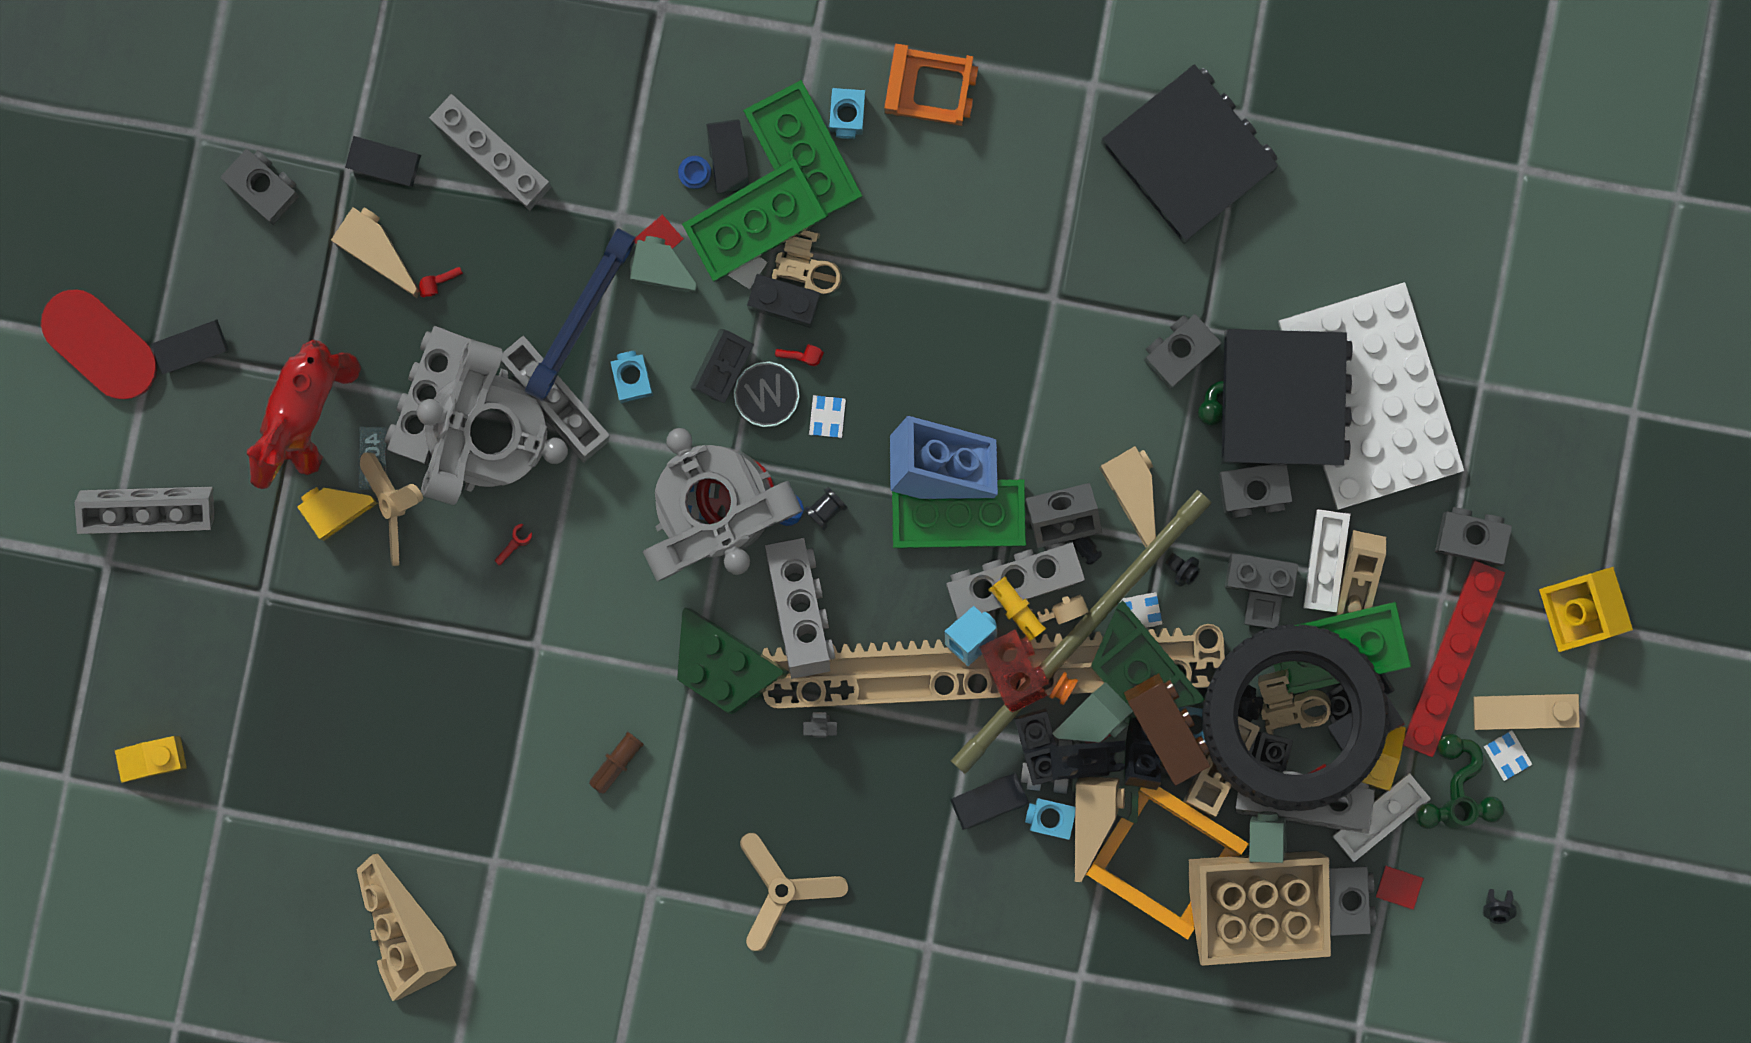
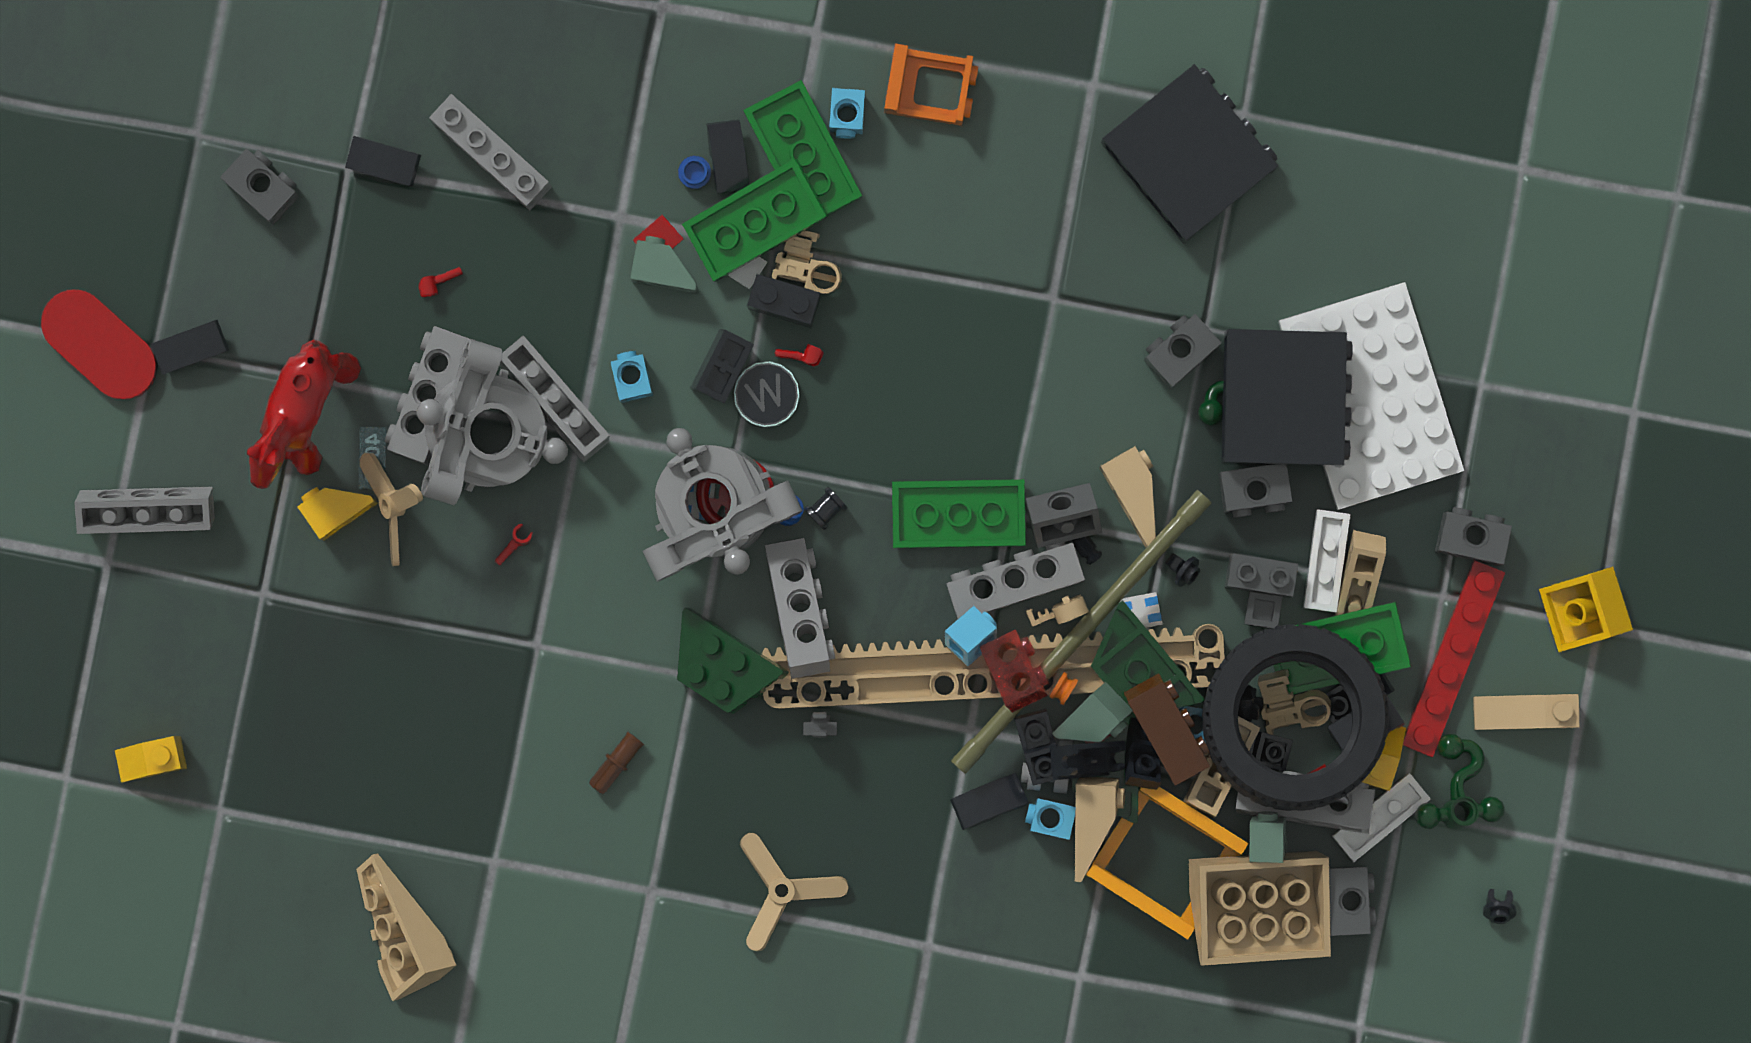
(370, 244): tan slope -> none
(547, 371): dark blue piece -> none
(827, 416): white sticker -> none
(941, 461): medium blue slope -> none
(1017, 608): yellow pin -> none
(1399, 887): red sticker -> none
(1508, 755): white sticker -> none

